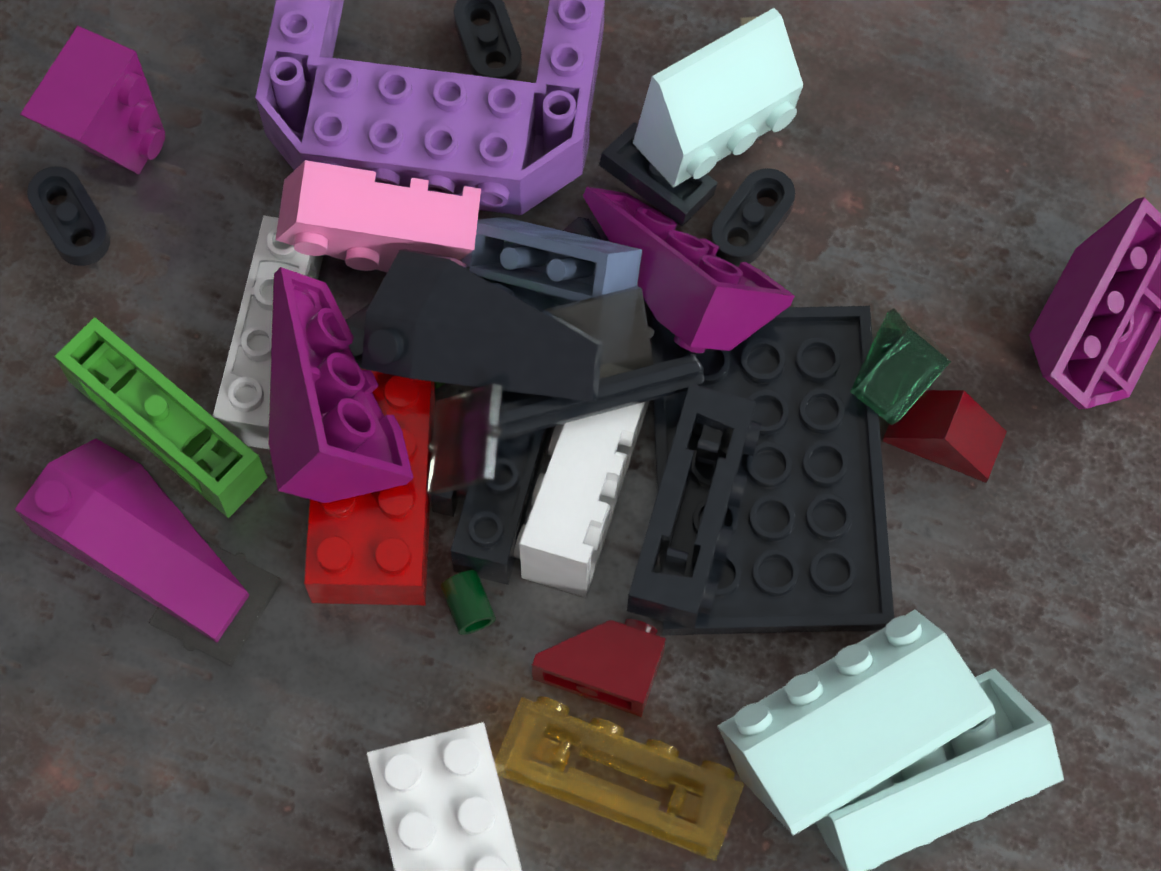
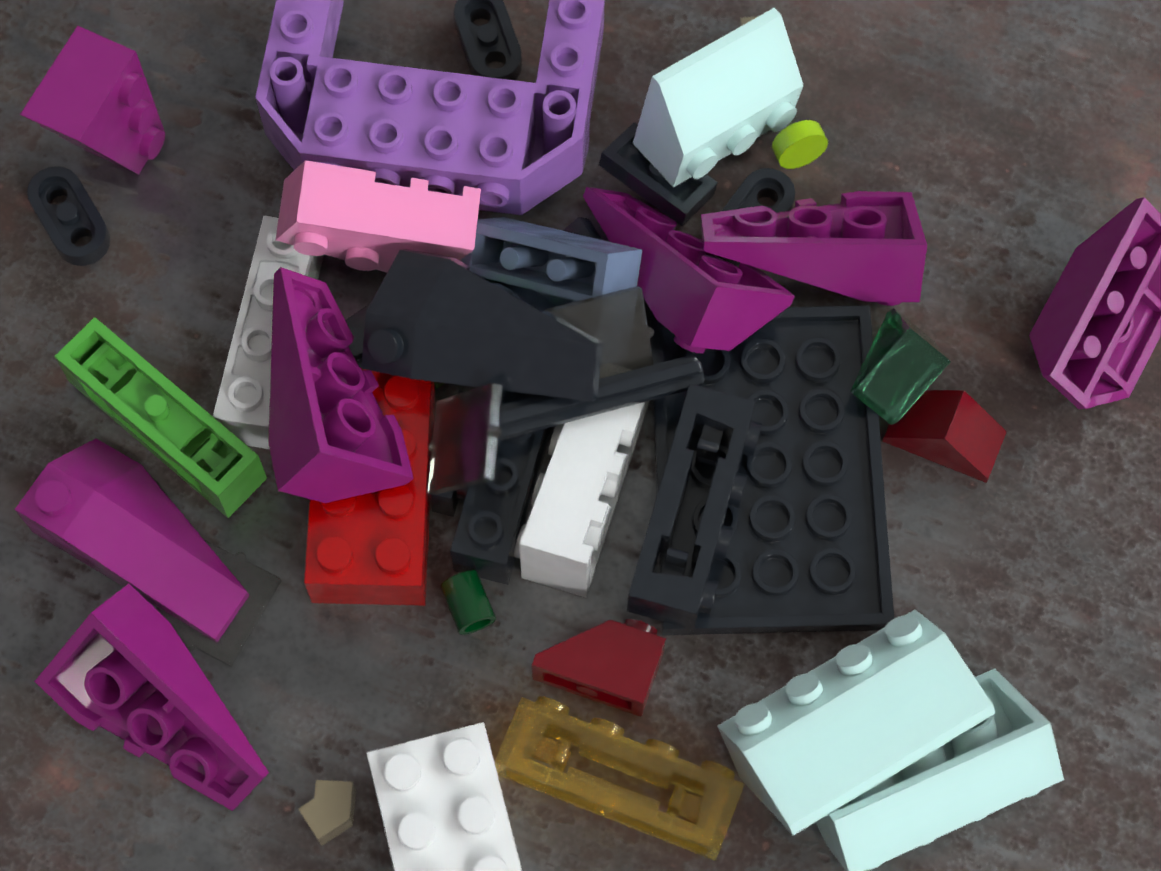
(145, 687): none -> magenta wedge
(331, 809): none -> dark tan piece
(799, 144): none -> lime tile
(858, 248): none -> magenta wedge

